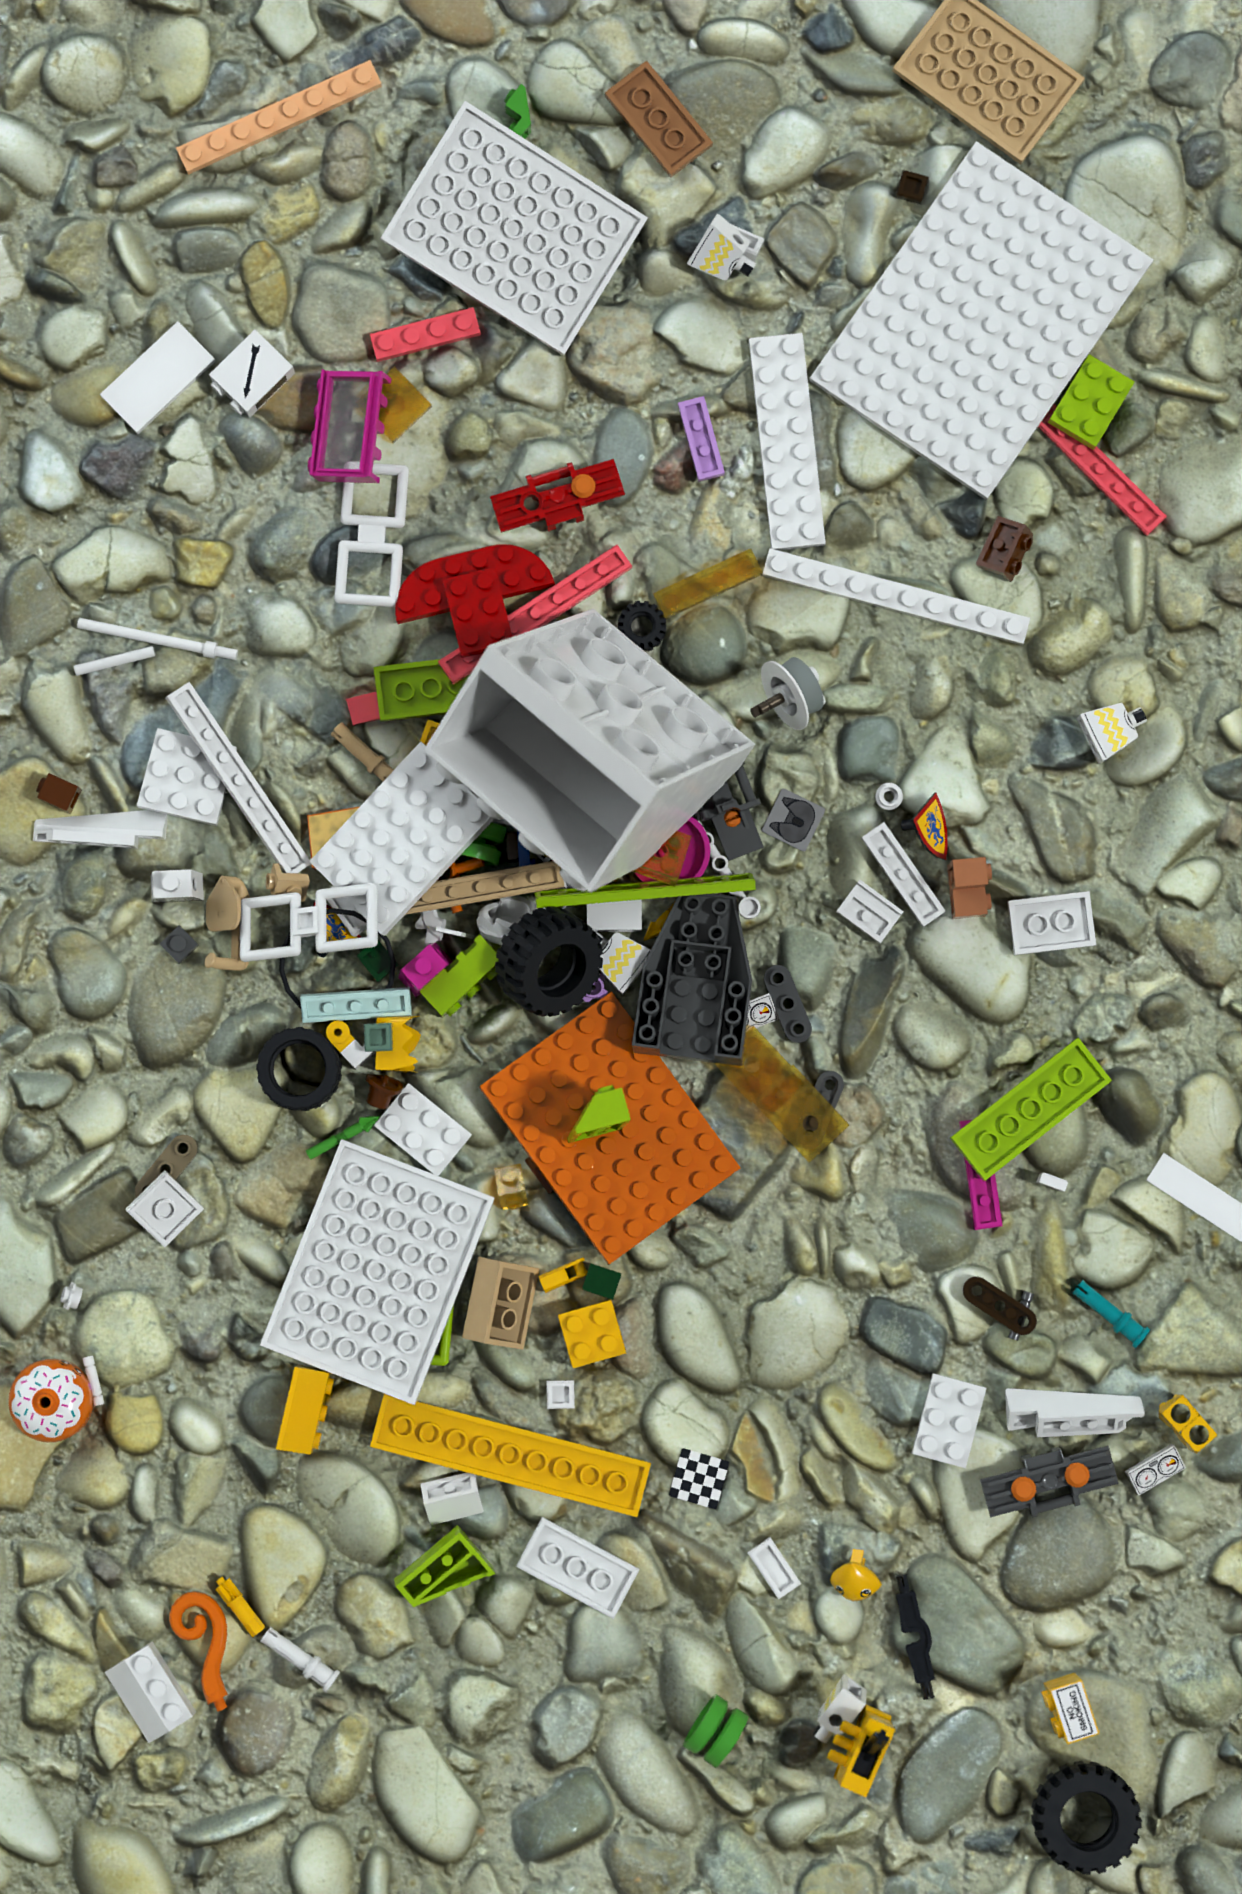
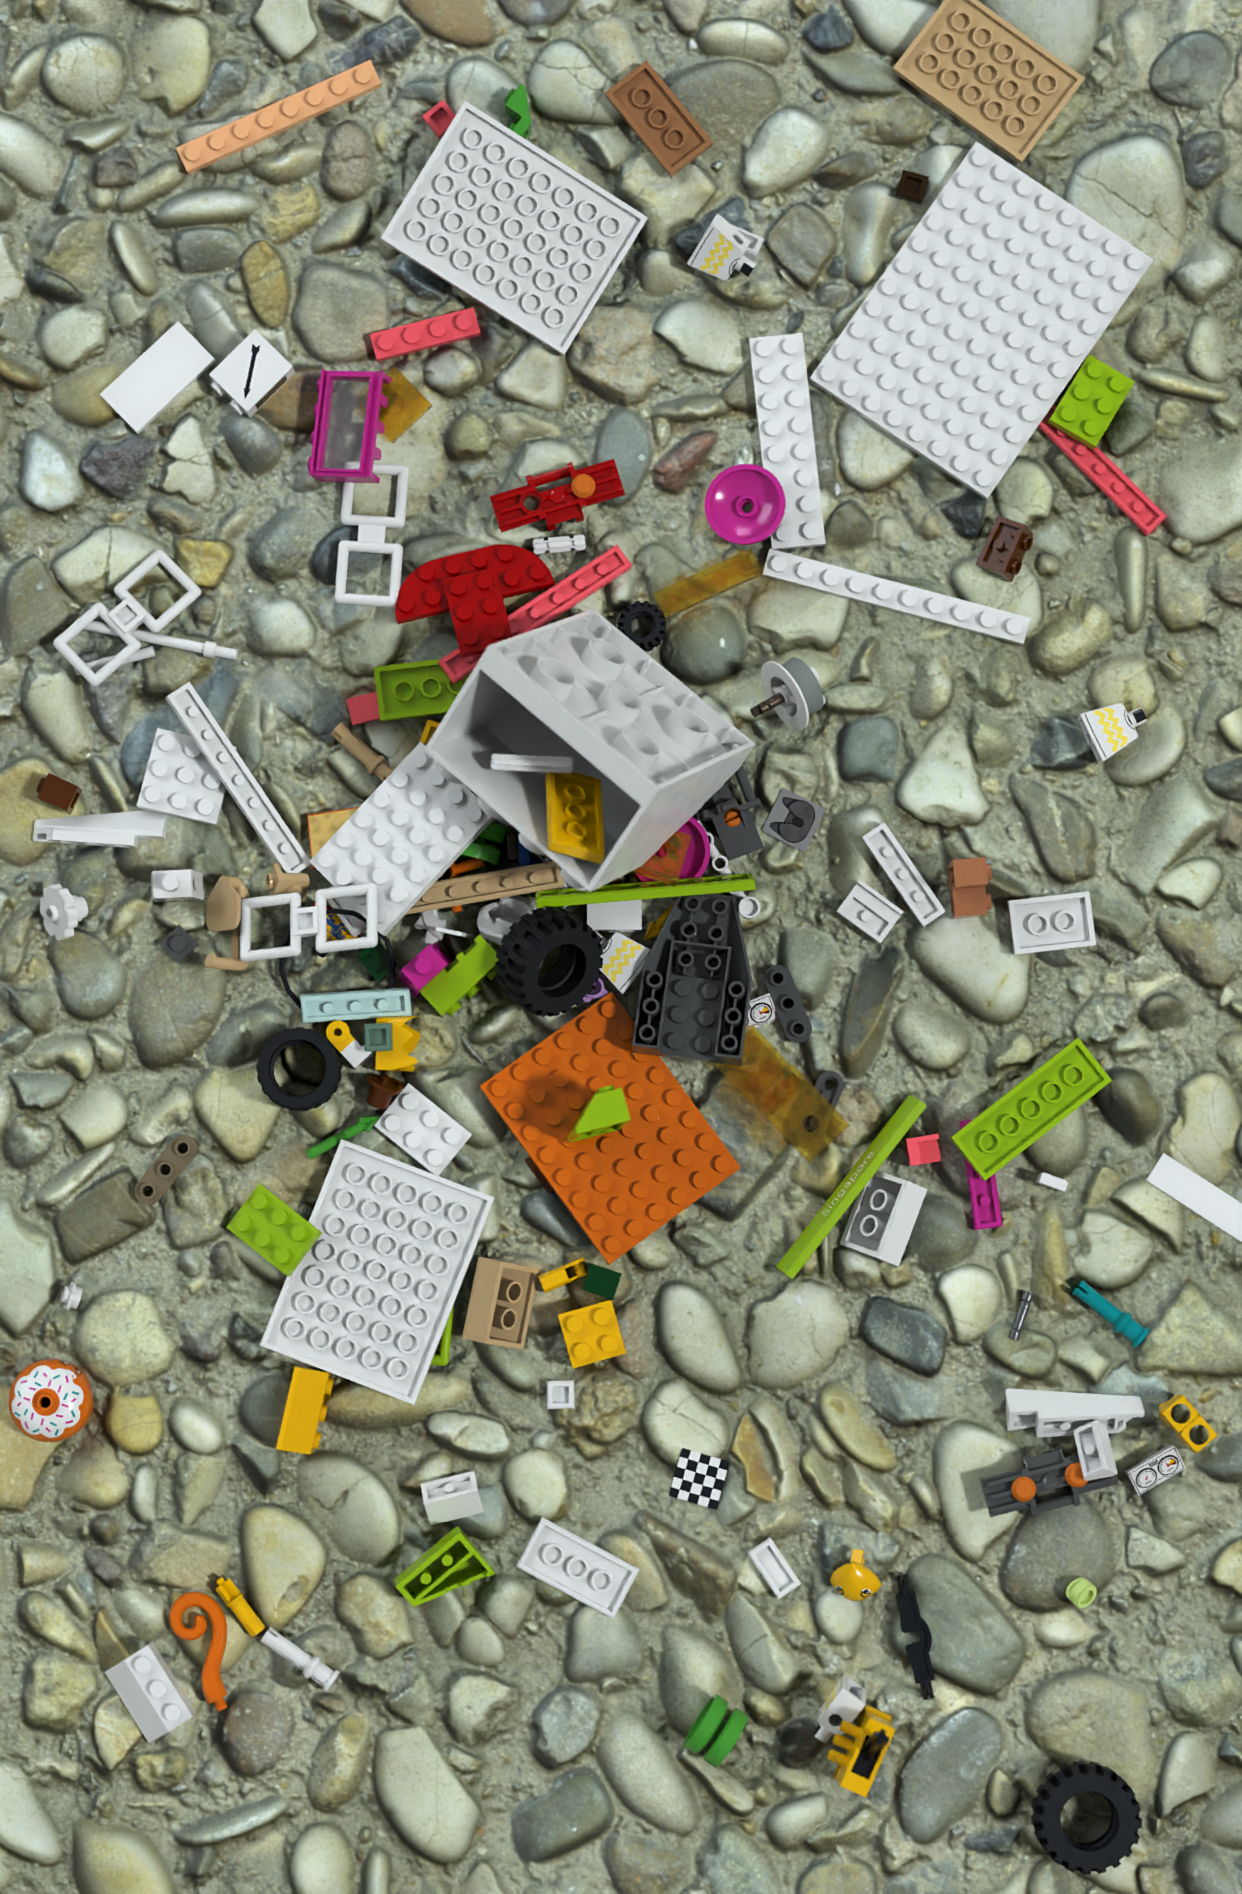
(61, 911): none -> white plant
(93, 1379): white wheel -> none
(127, 617): none -> white bar
(164, 1208): white tile -> none
(274, 1230): none -> lime plate
(439, 118): none -> coral plate
(511, 1186): clear yellow bracket -> none
(511, 1455): yellow plate -> none
(532, 763): none -> white axle
(559, 544): none -> white axle
(575, 815): none -> yellow plate
(701, 438): lavender plate -> none
(735, 489): none -> dark pink dish
(851, 1186): none -> lime tile
(883, 1217): none -> white slope
(892, 788): white plate -> none
(922, 1150): none -> coral panel
(930, 827): shield -> none
(948, 1420): white plate -> none
(990, 1296): dark brown plate -> none
(1071, 1708): brick -> none
(1081, 1592): none -> yellowish green tile
(1094, 1451): none -> white slope

